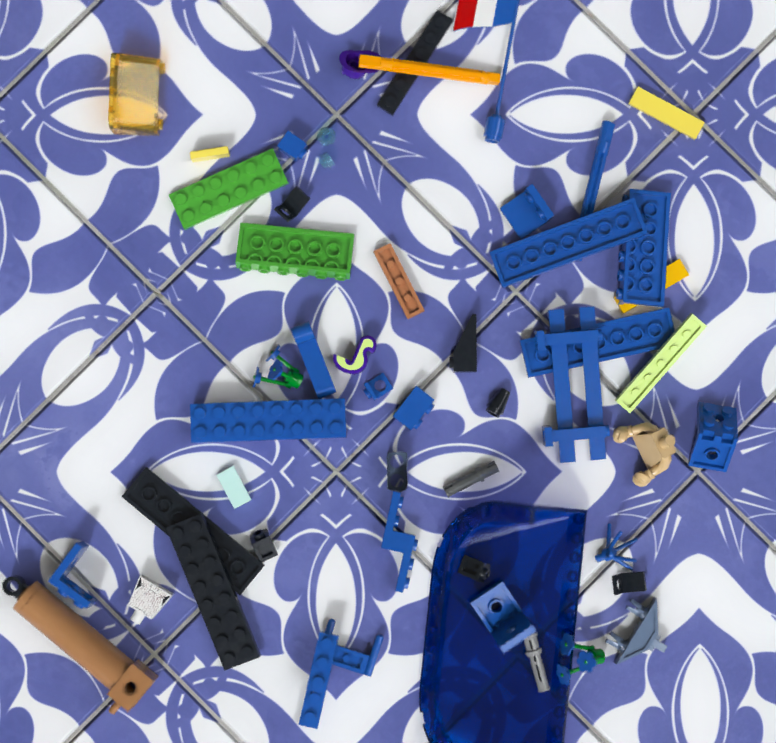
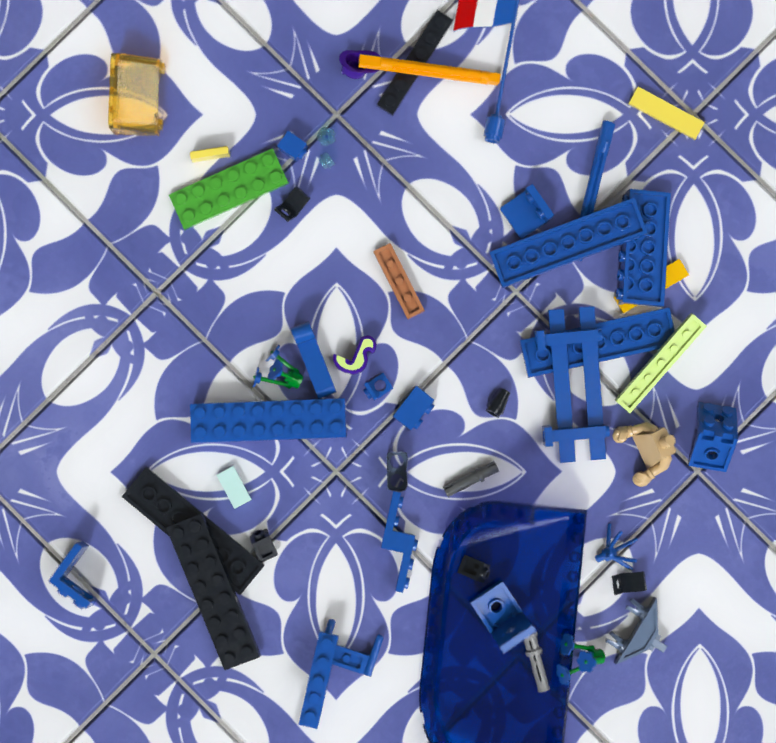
(82, 643): medium nougat piece -> none
(148, 599): white torso -> none
(294, 251): bright green bracket -> none
(465, 353): black slope -> none

